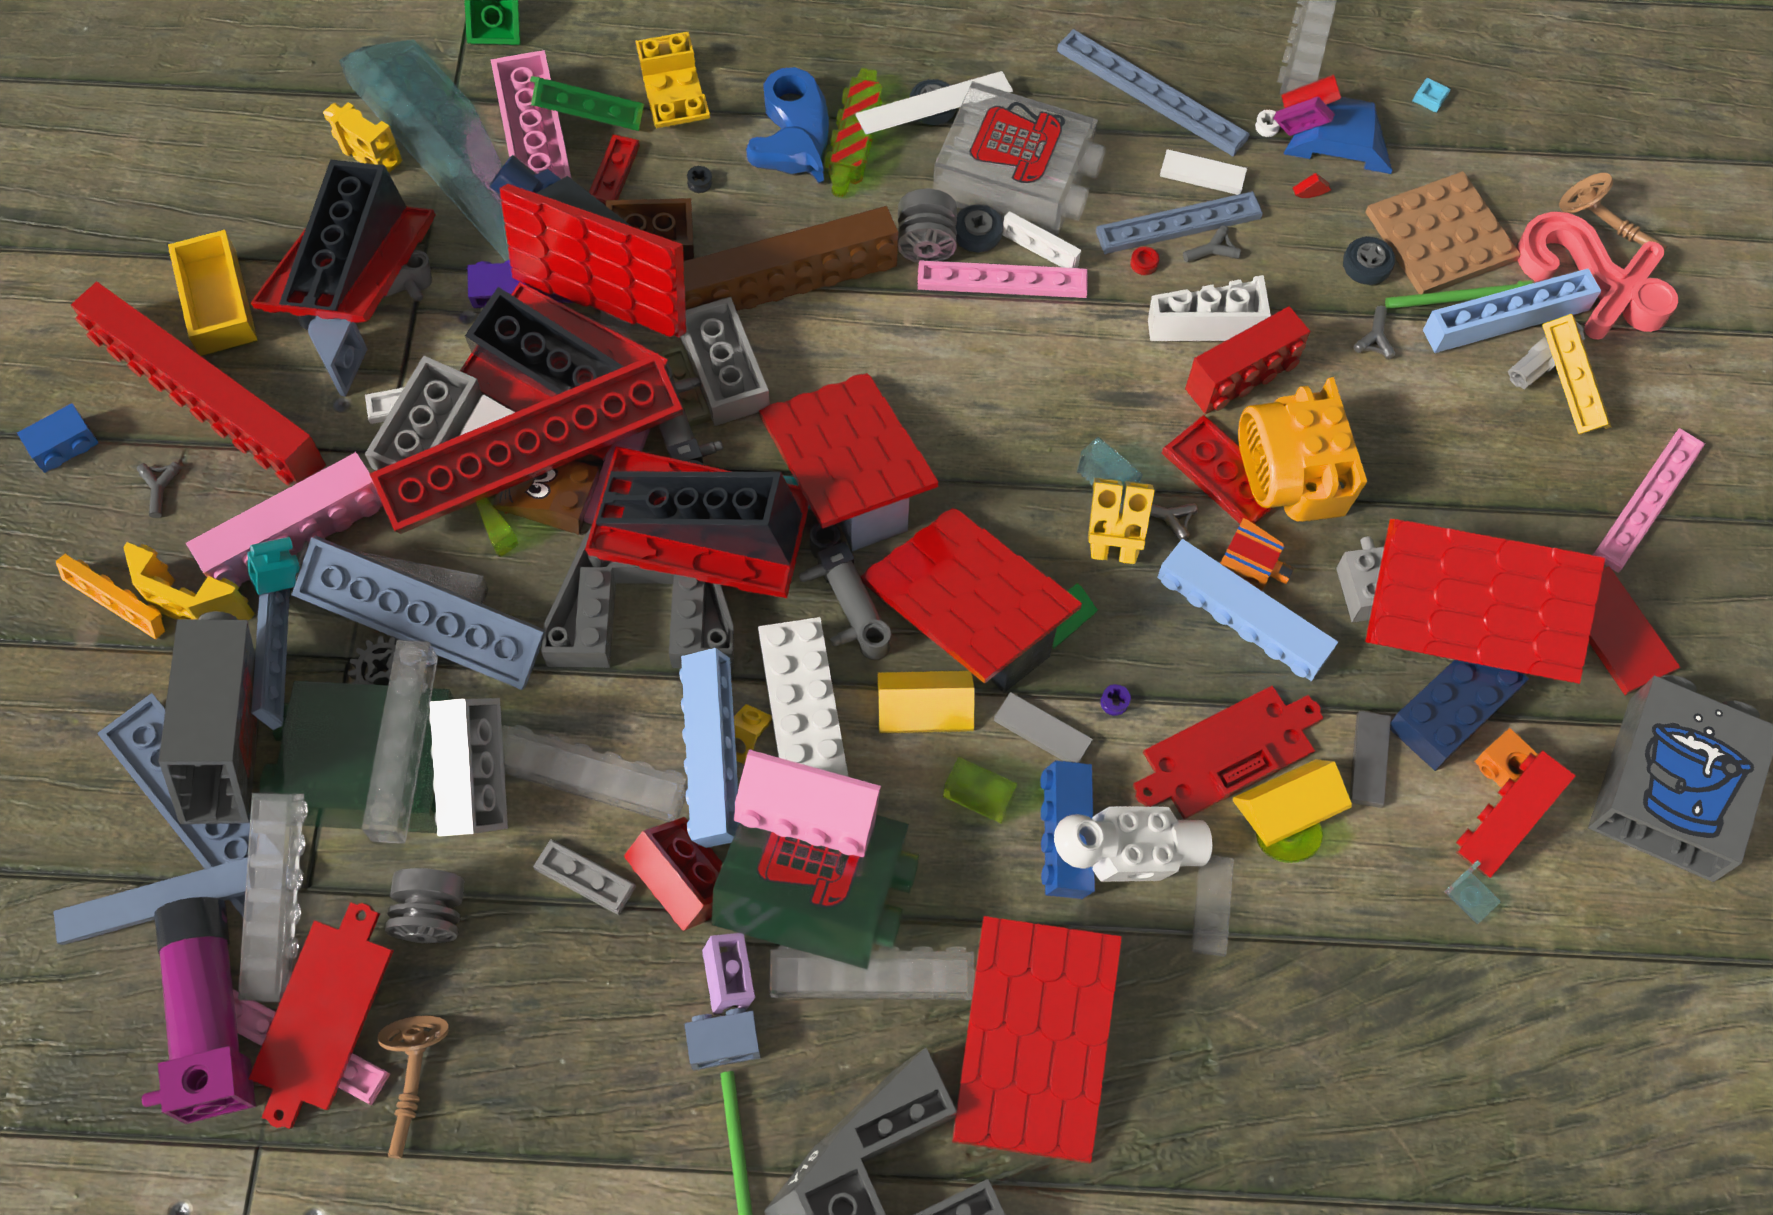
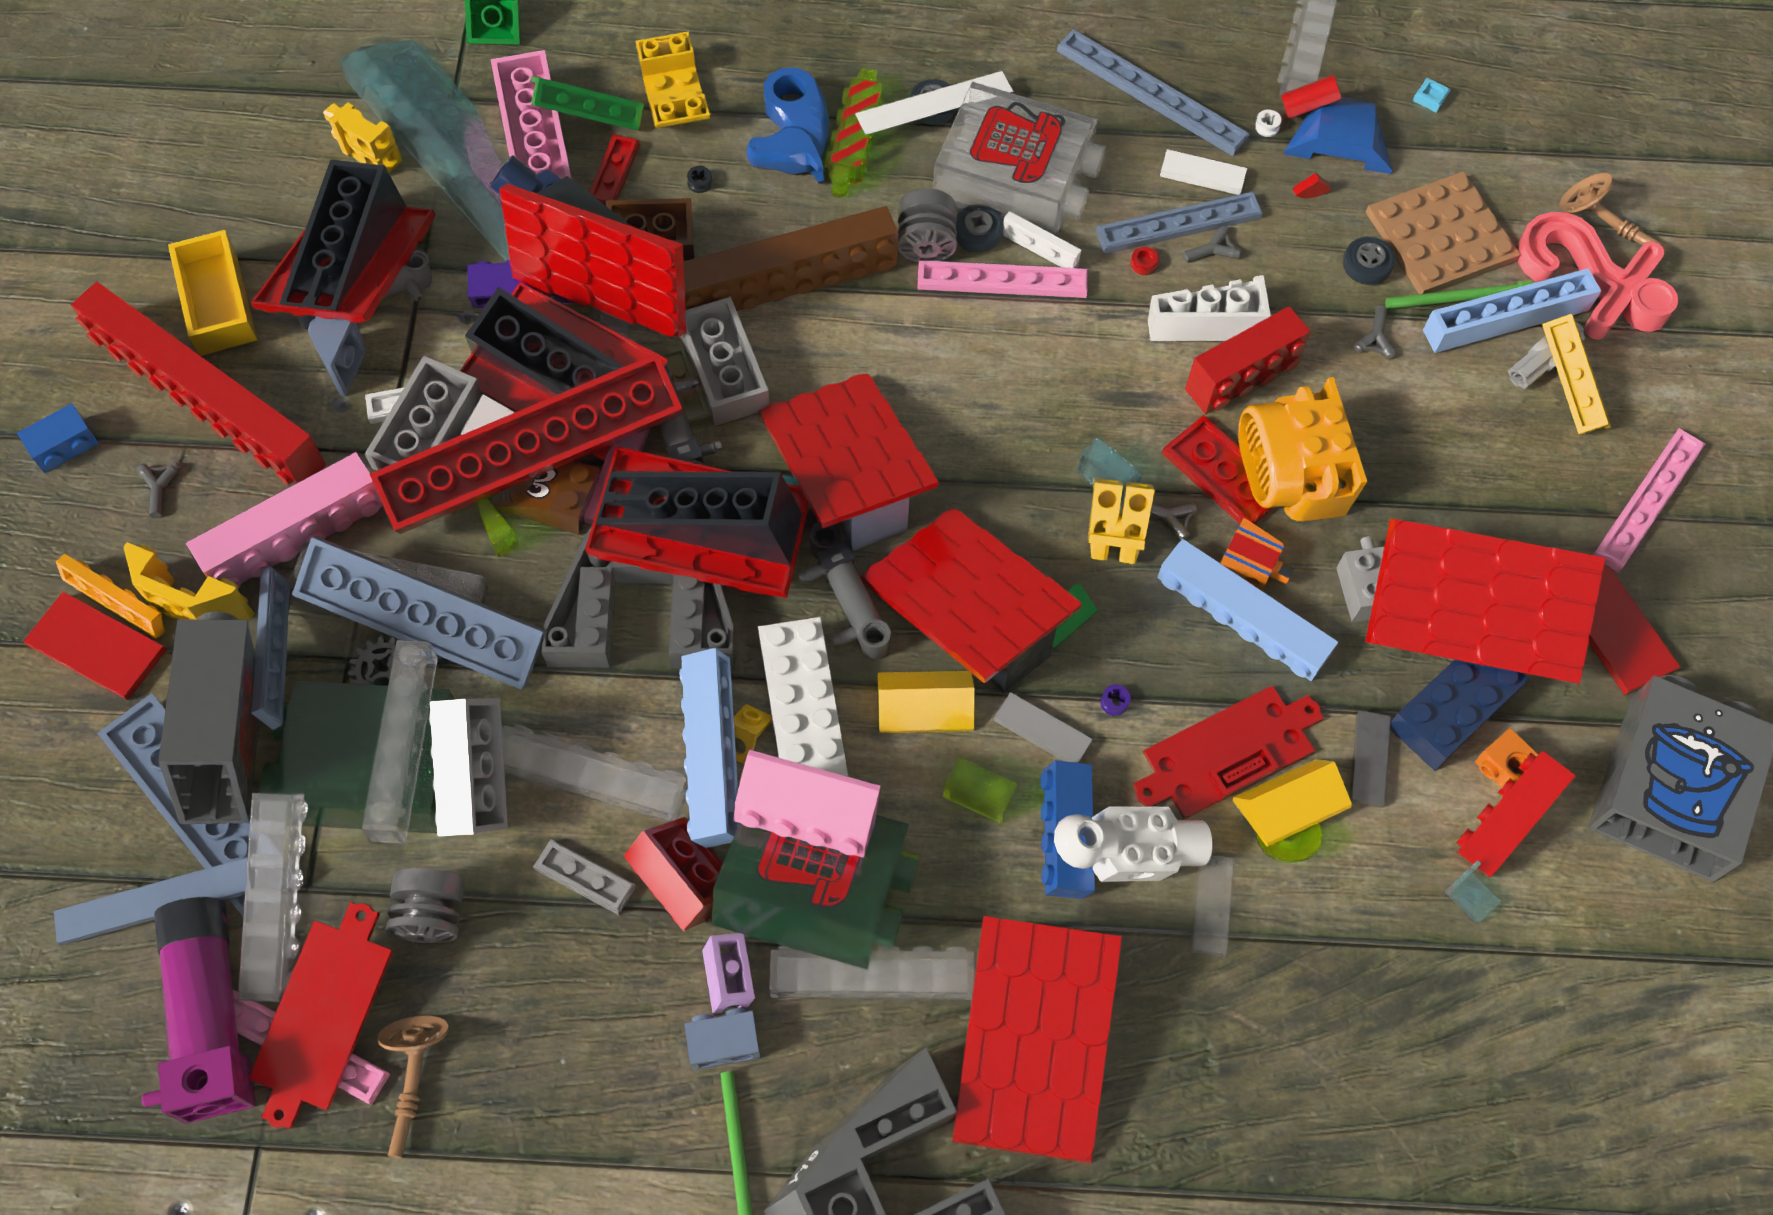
(95, 646): none -> red tile
(272, 565): teal brick -> none
(1304, 116): magenta plate -> none

